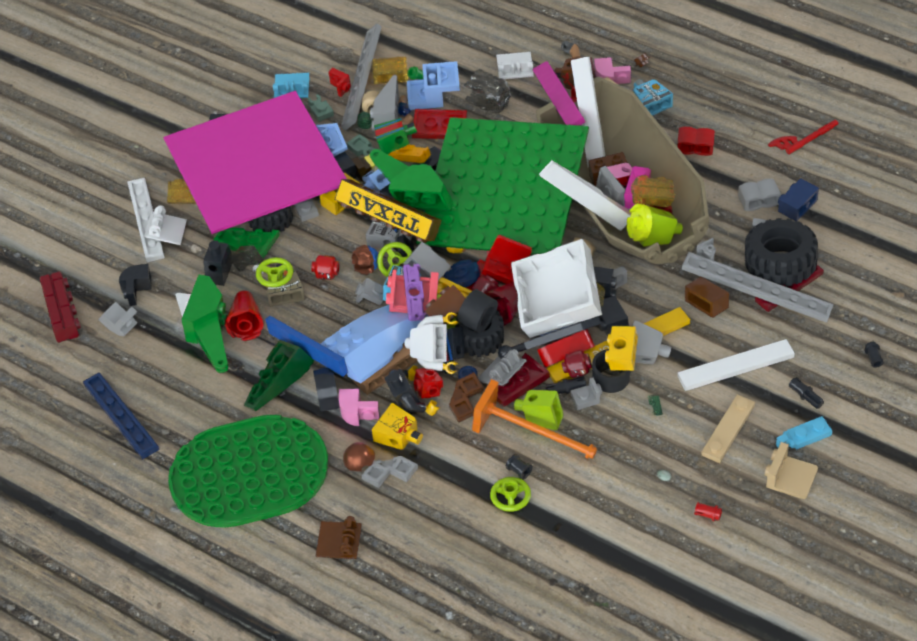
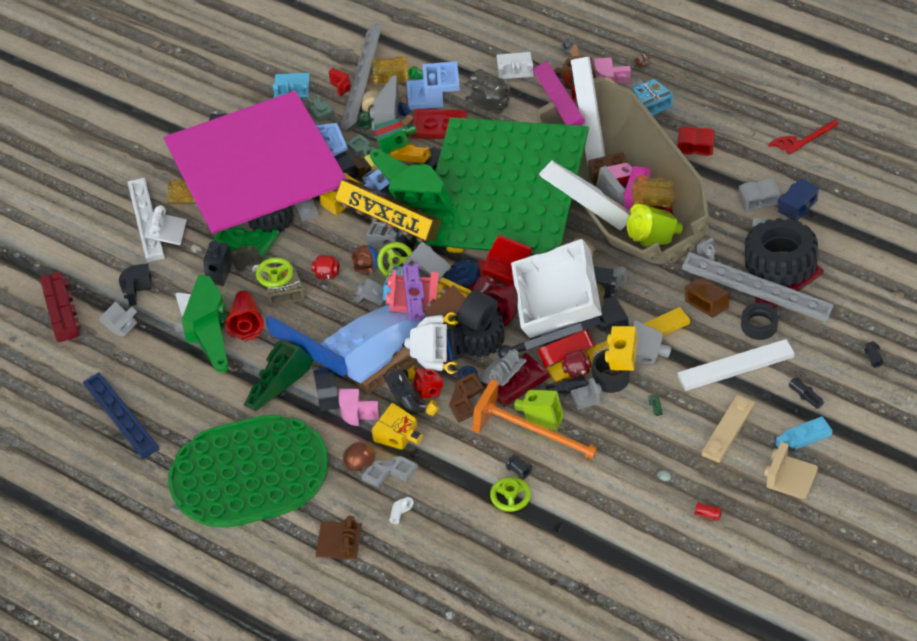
(400, 507): none -> white arm
(756, 332): none -> black tyre

